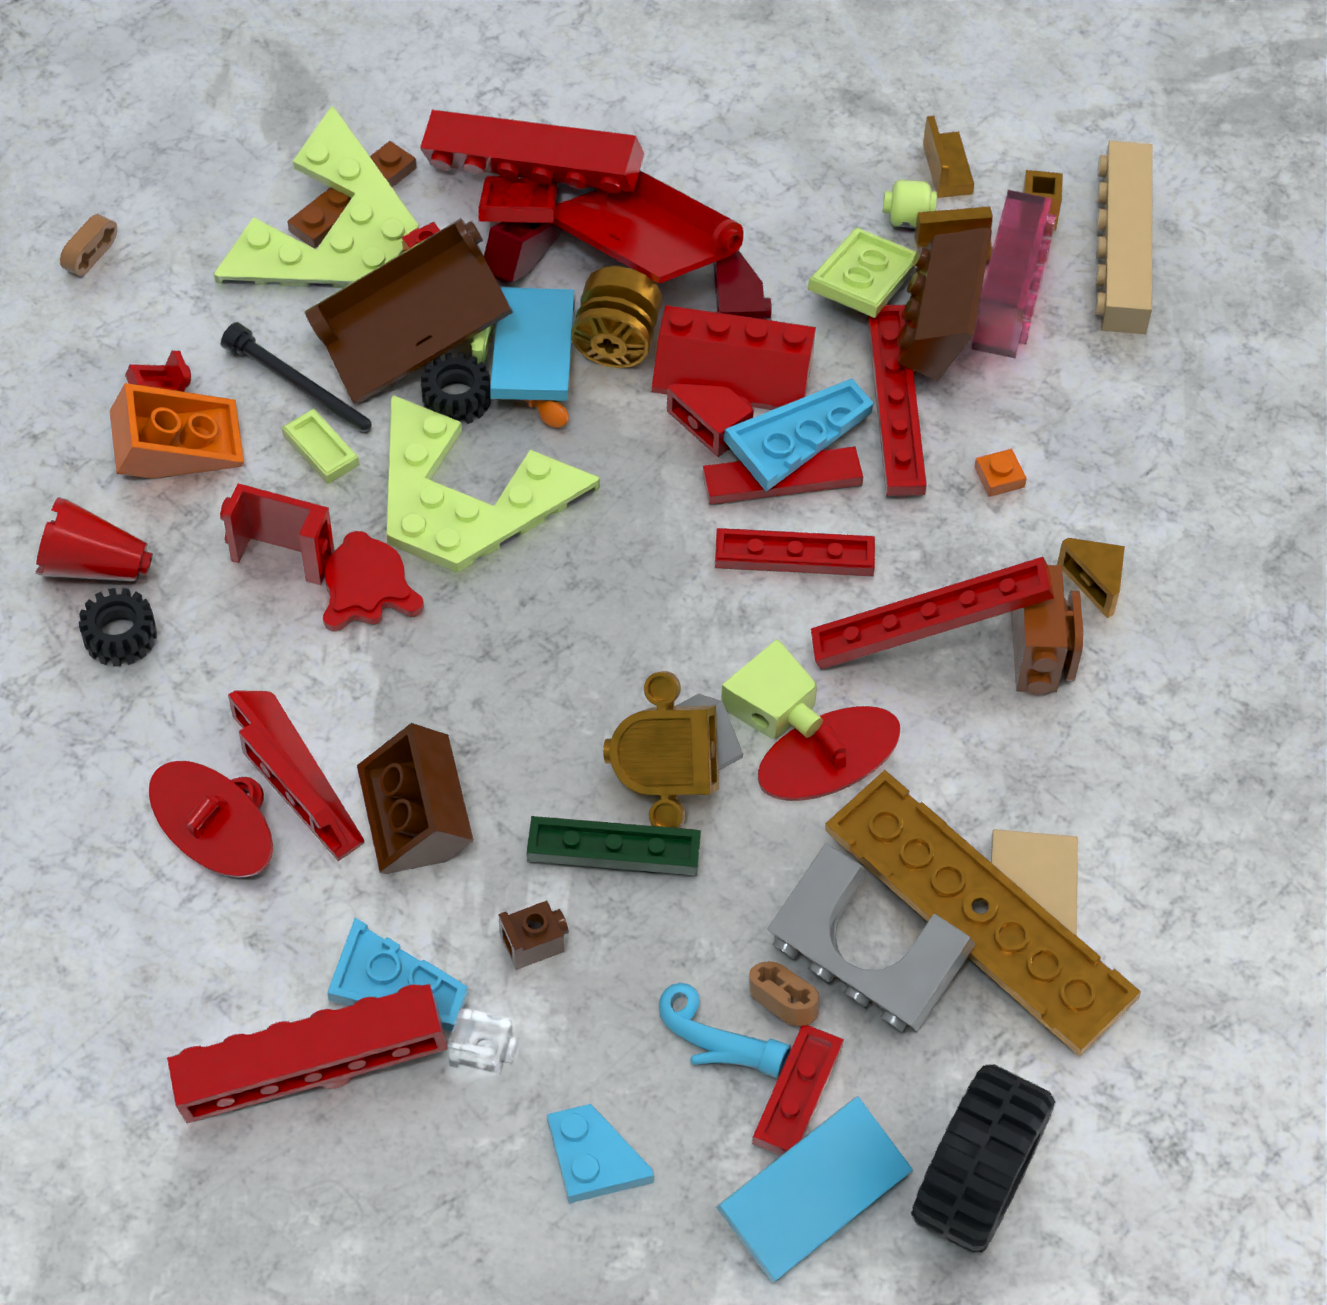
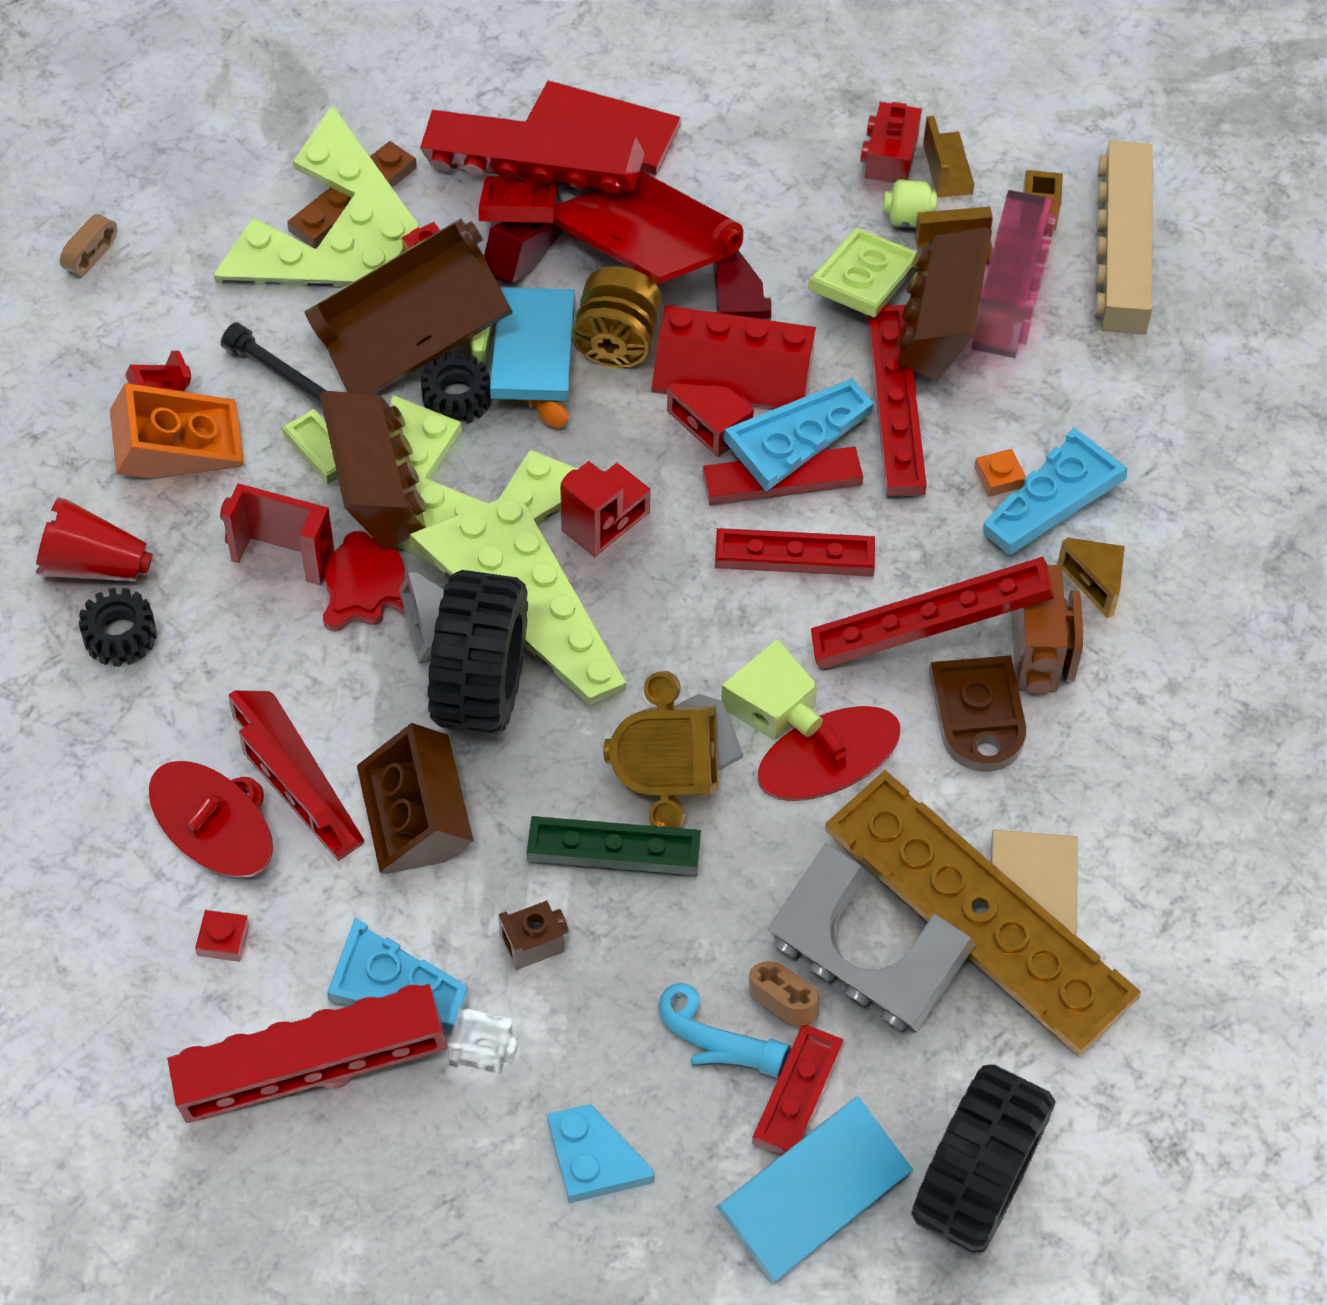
(222, 935): none -> red plate
(374, 465): none -> reddish brown slope
(421, 607): none -> light grey slope
(477, 652): none -> black tyre
(507, 542): none -> yellowish green wing
(583, 109): none -> red tile
(601, 505): none -> red brick
(892, 142): none -> red brick
(976, 706): none -> reddish brown tile
(1062, 486): none -> medium azure wing

